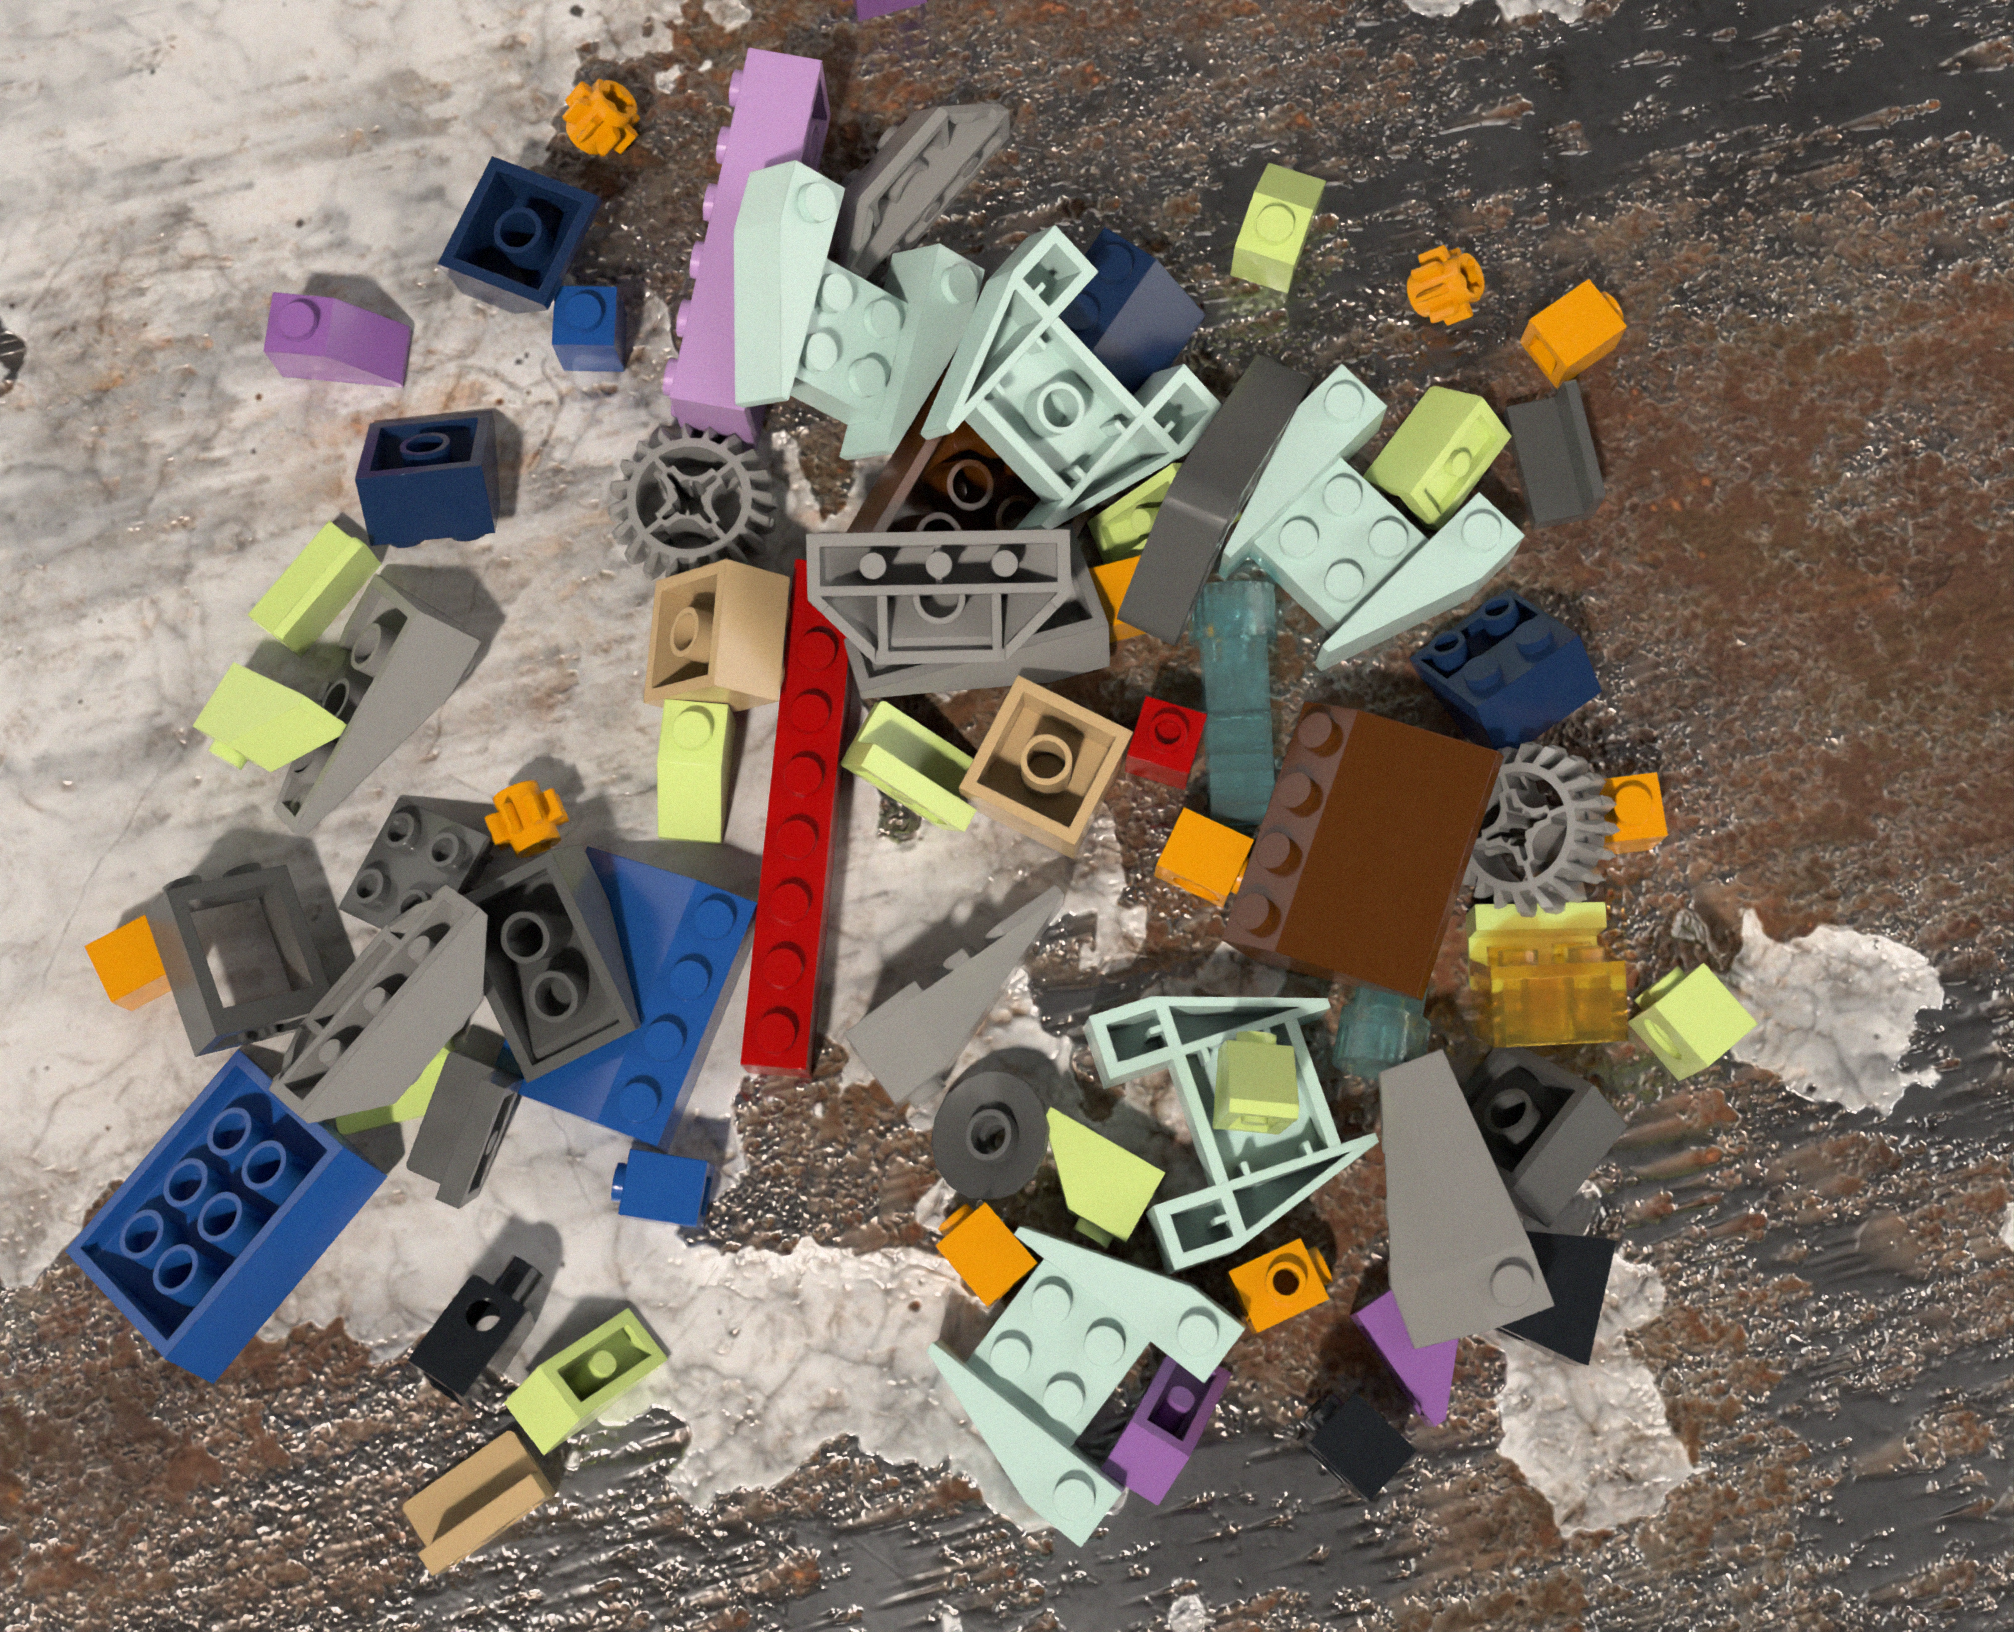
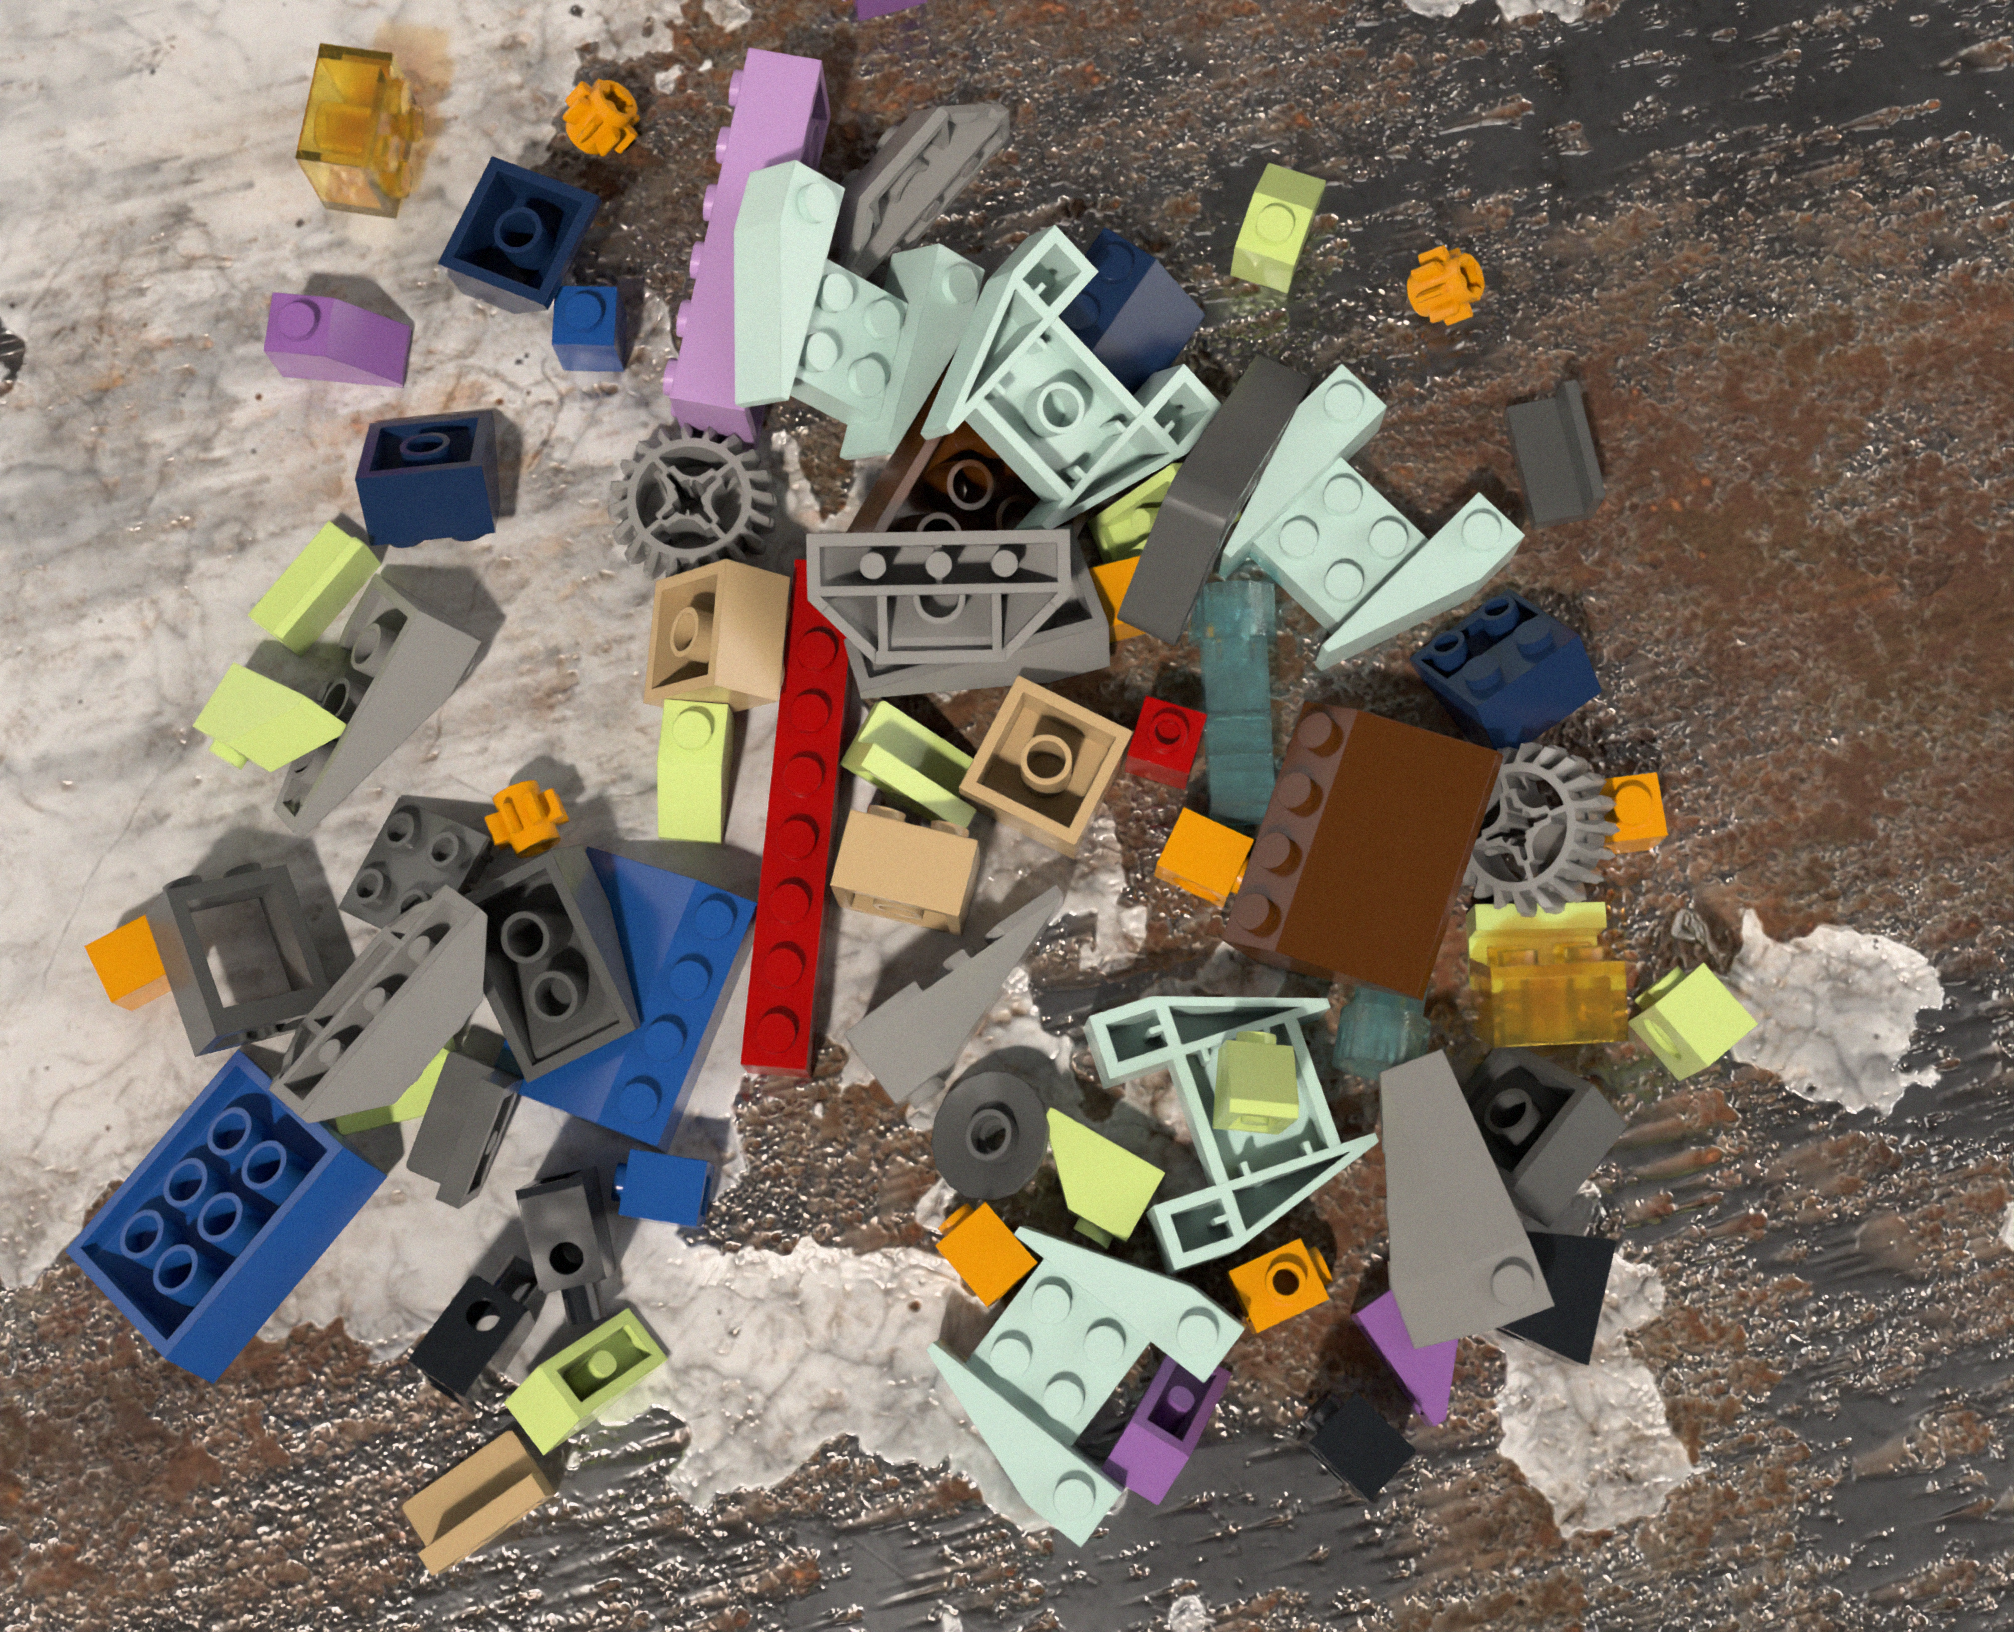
(359, 131): none -> clear yellow brick
(572, 1211): none -> black torso
(906, 870): none -> tan brick
(1439, 454): yellowish green panel -> none
(1574, 332): light orange brick -> none

